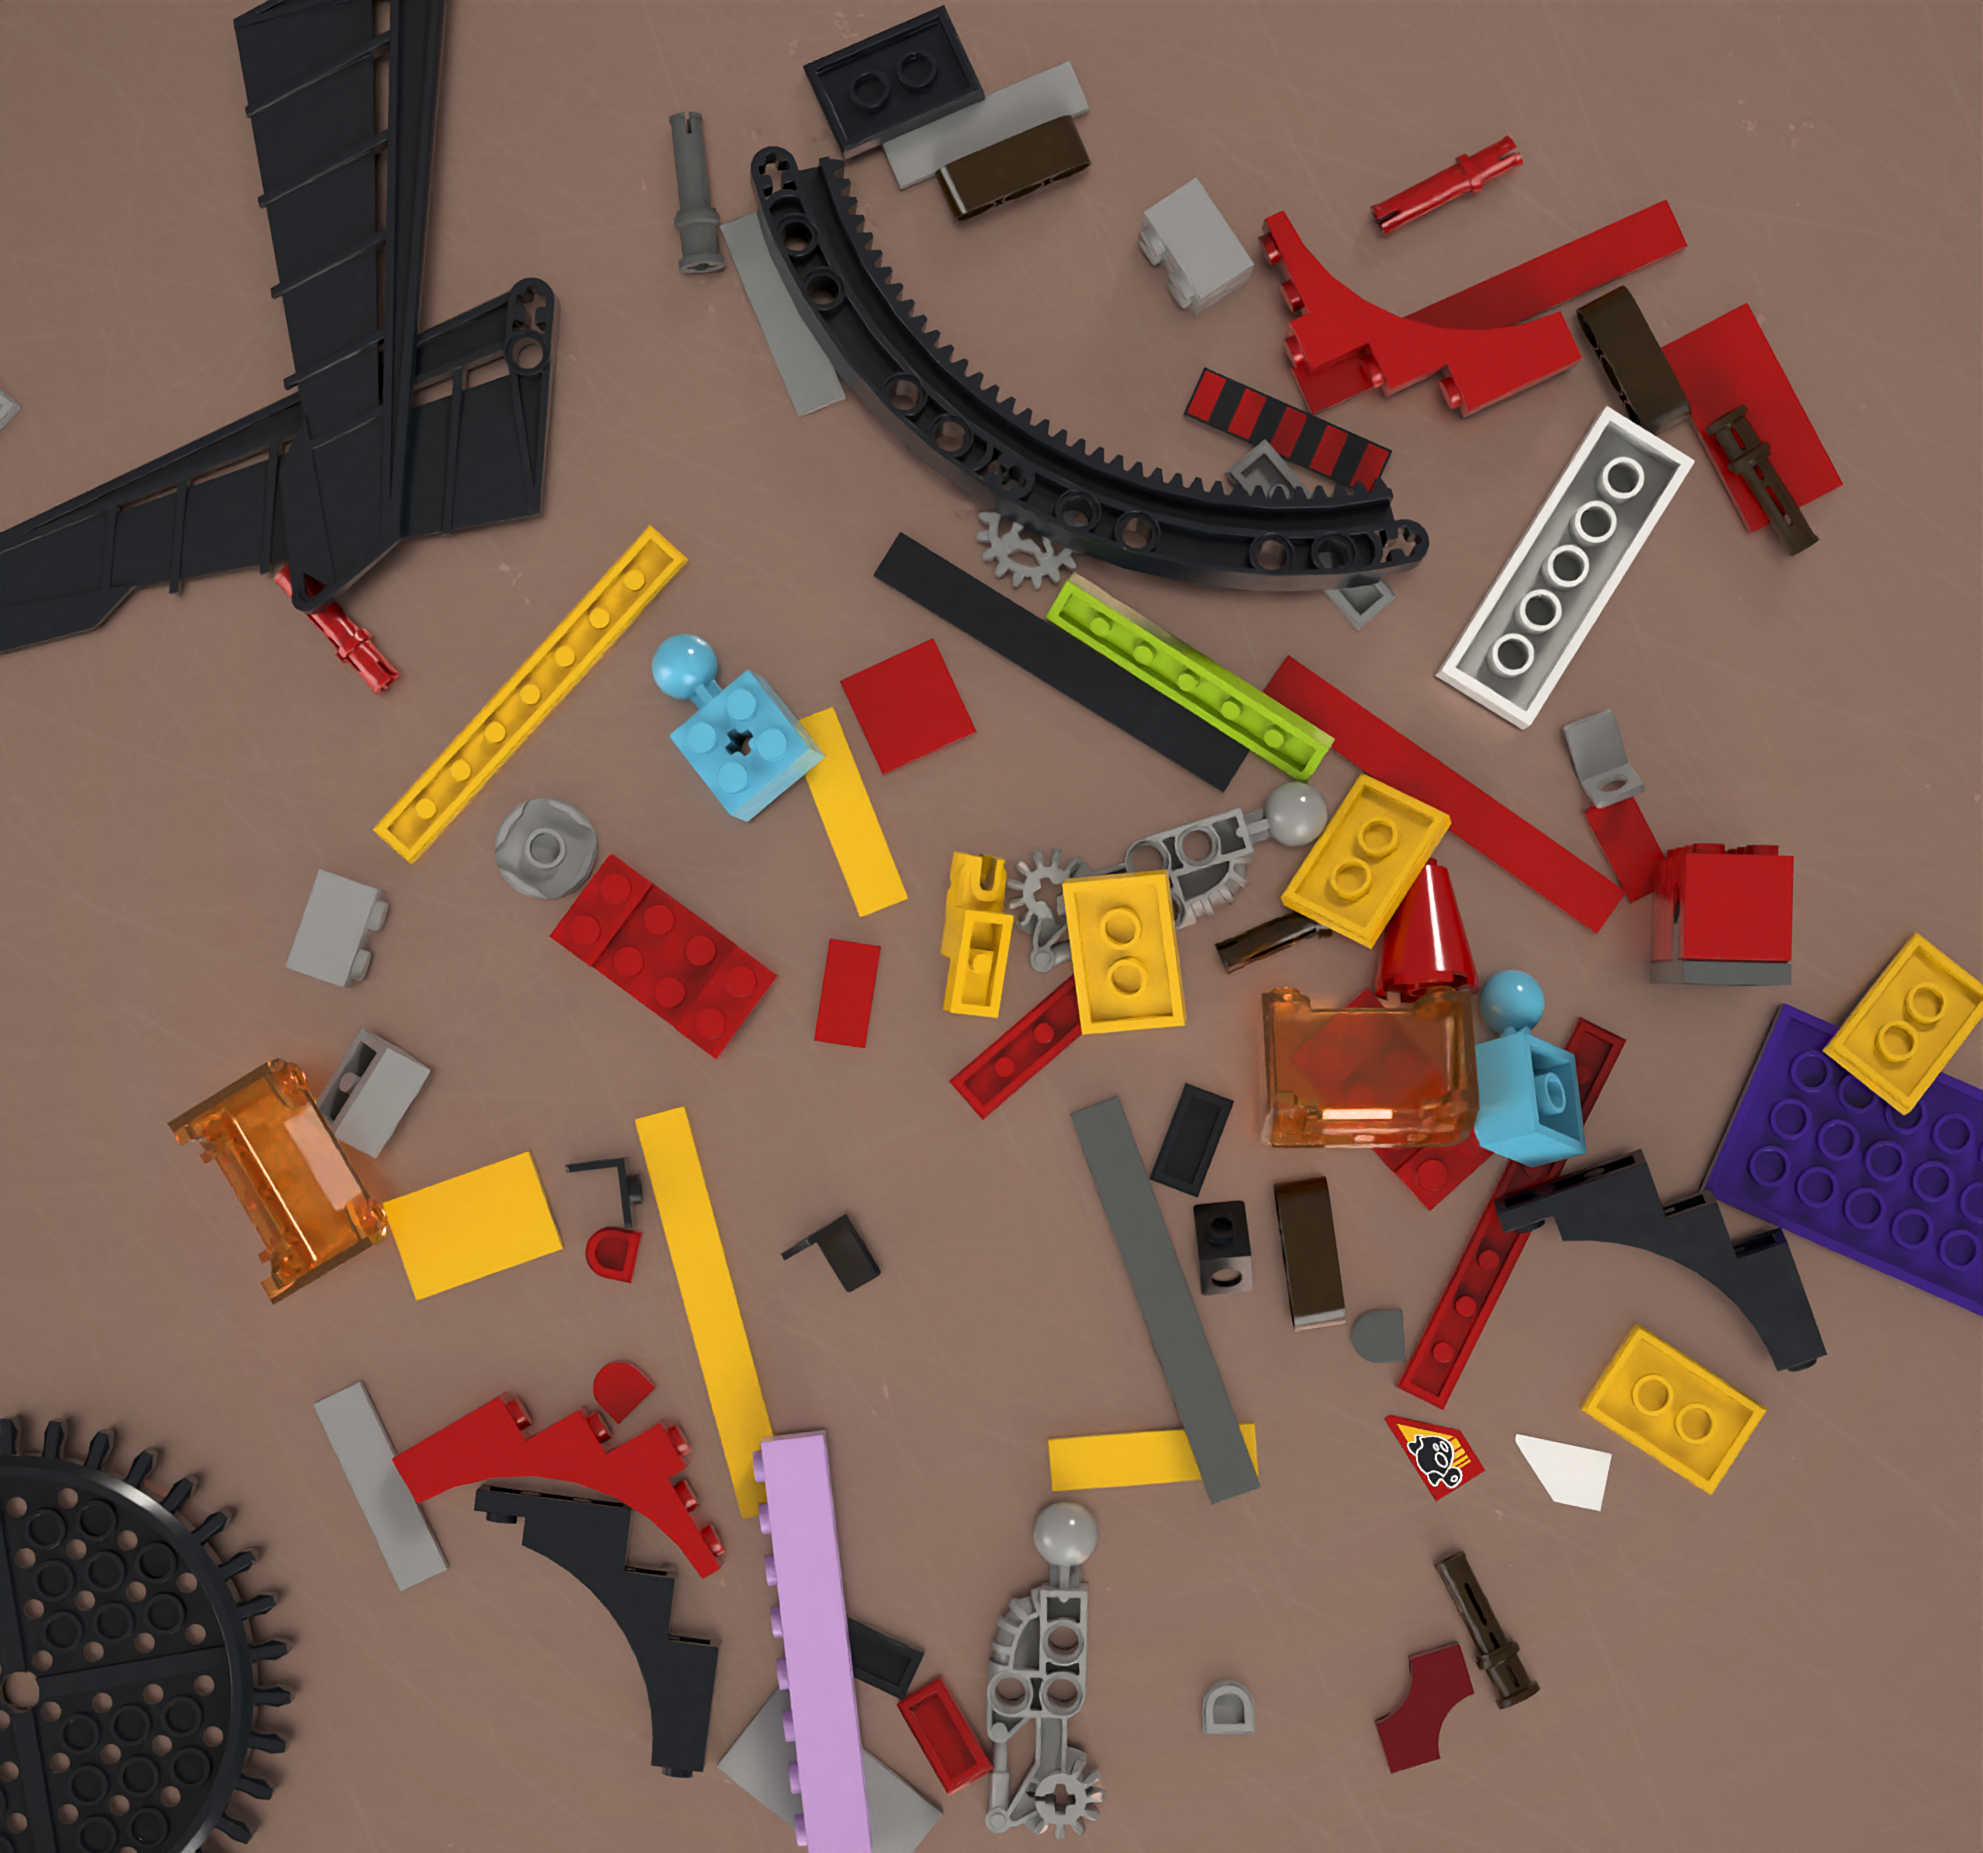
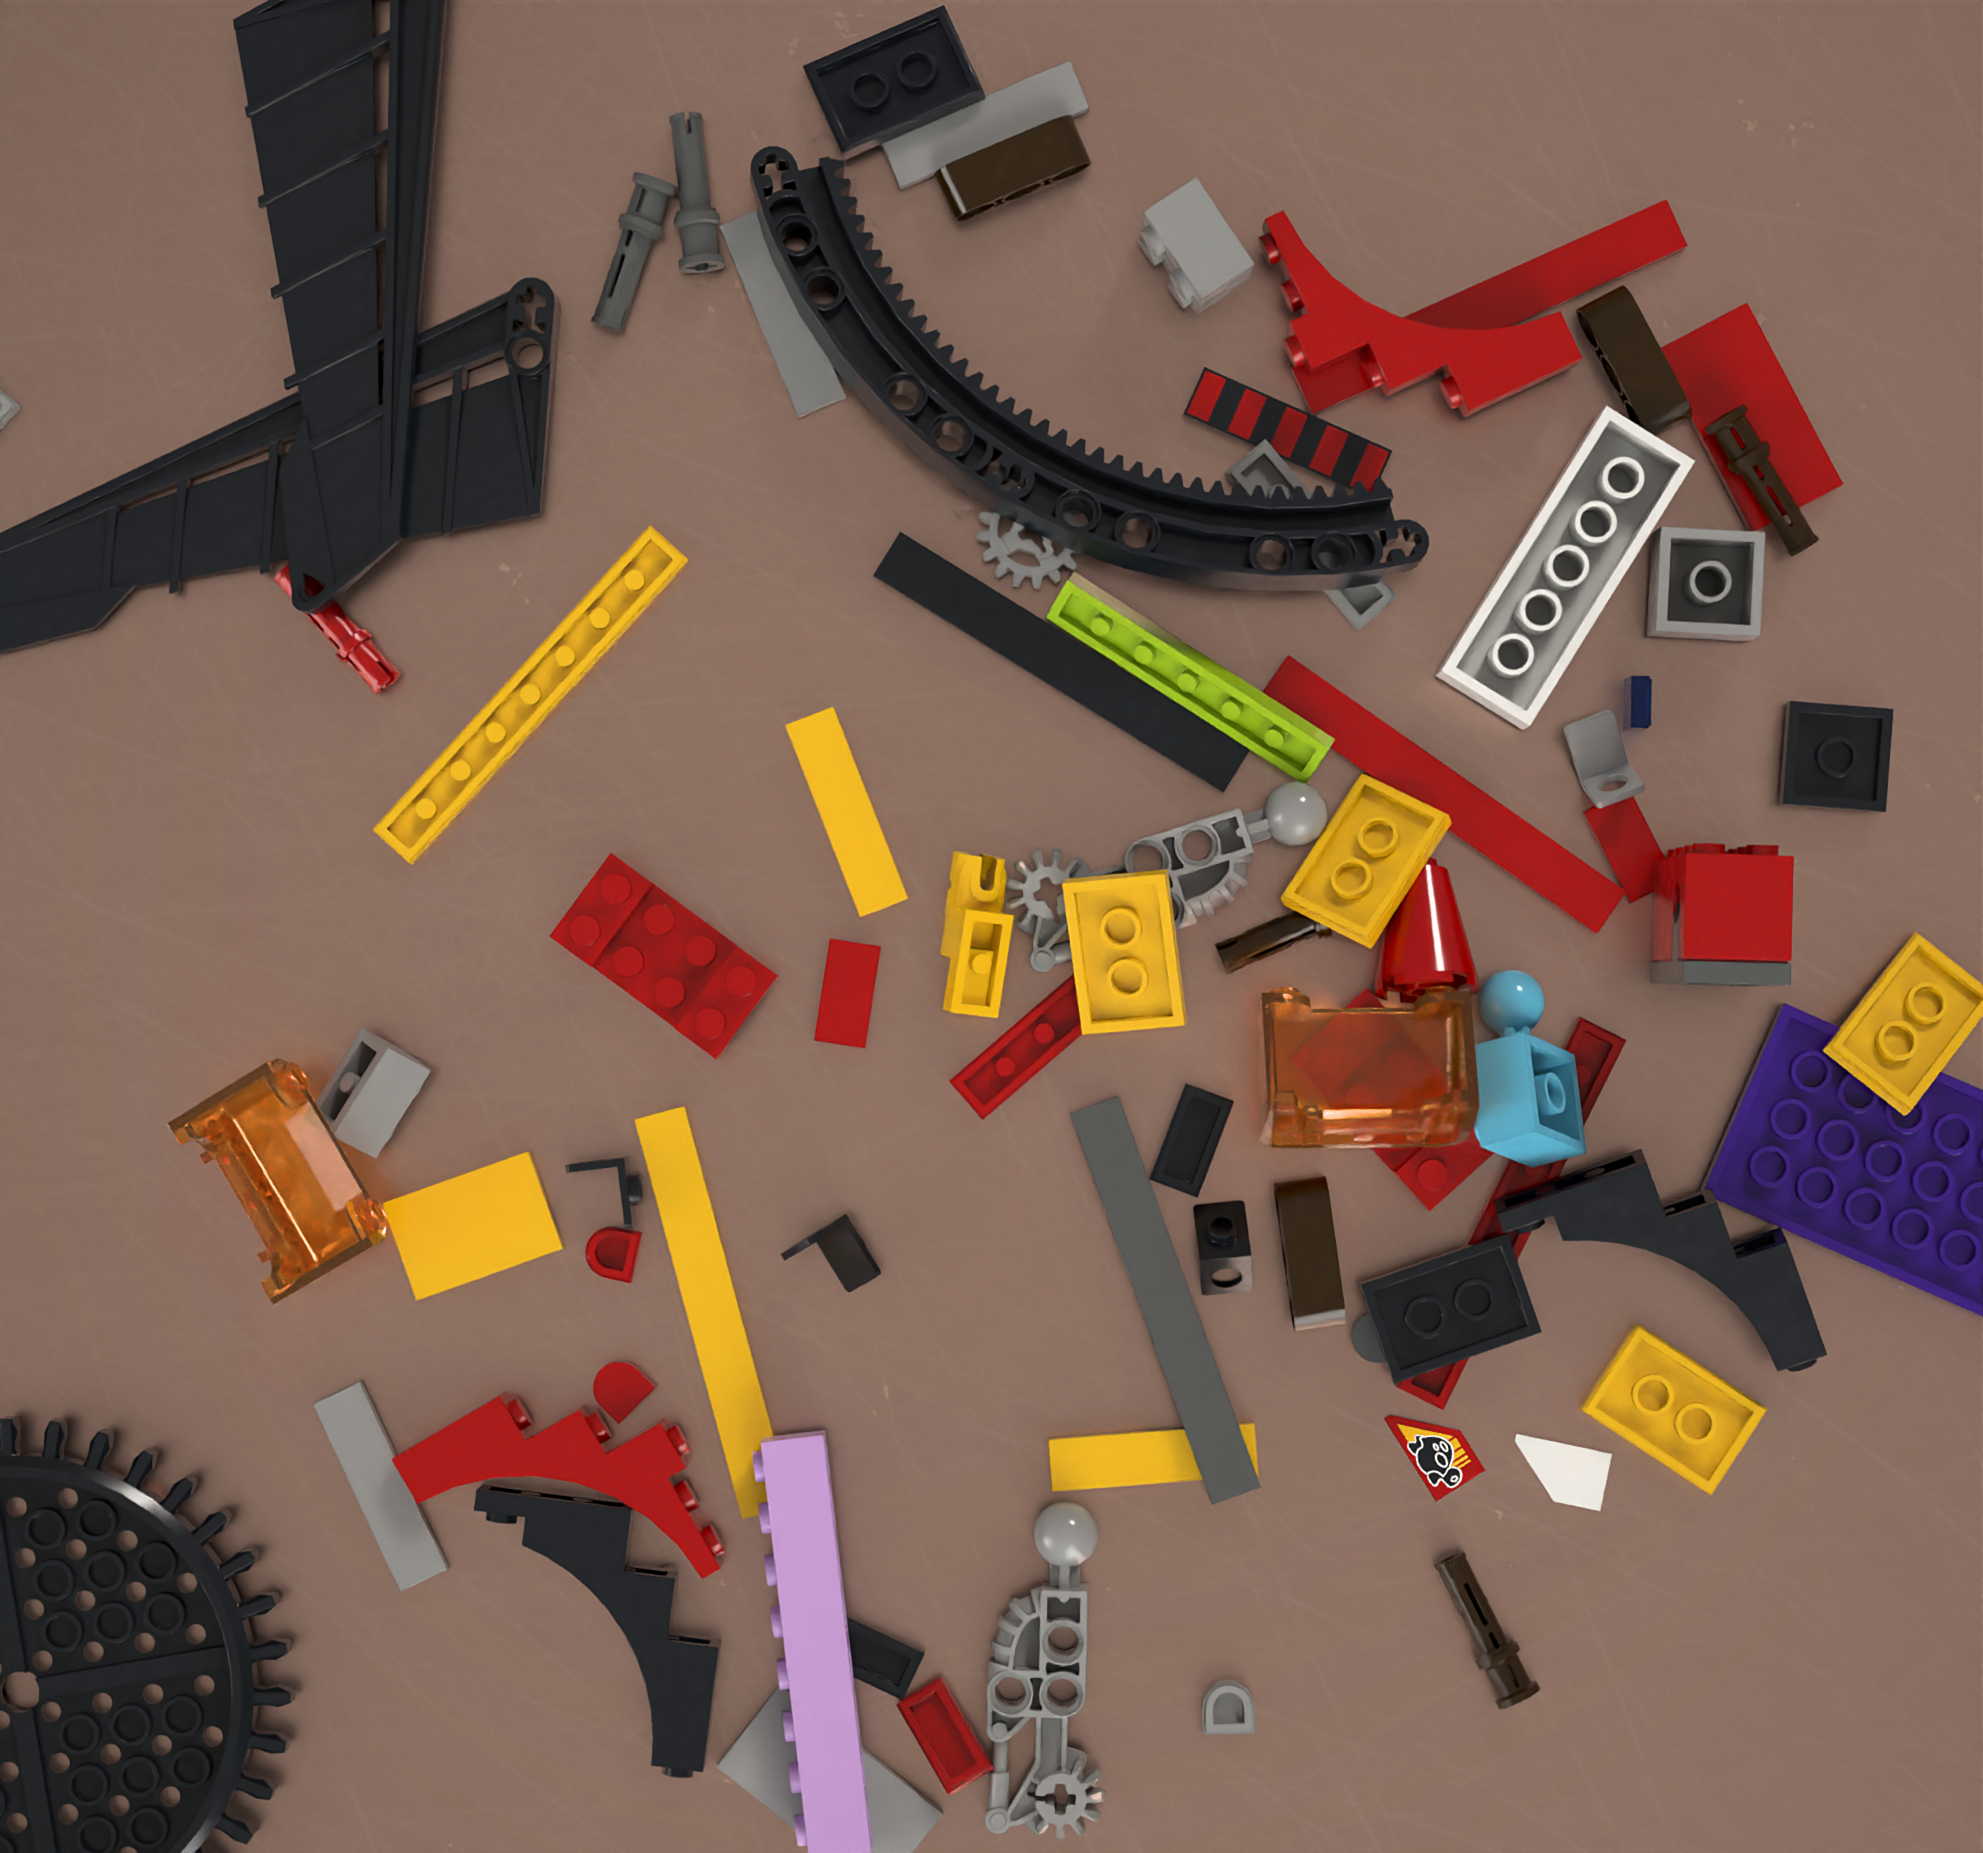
(337, 929): light grey brick -> none
(546, 848): light grey tile -> none
(639, 228): none -> dark grey pin
(714, 735): medium azure brick -> none
(908, 706): red tile -> none
(1413, 1728): dark red tile -> none
(1446, 185): red pin -> none
(1450, 1307): none -> black plate
(1637, 703): none -> clear blue tile
(1706, 584): none -> light grey brick
(1836, 756): none -> black plate

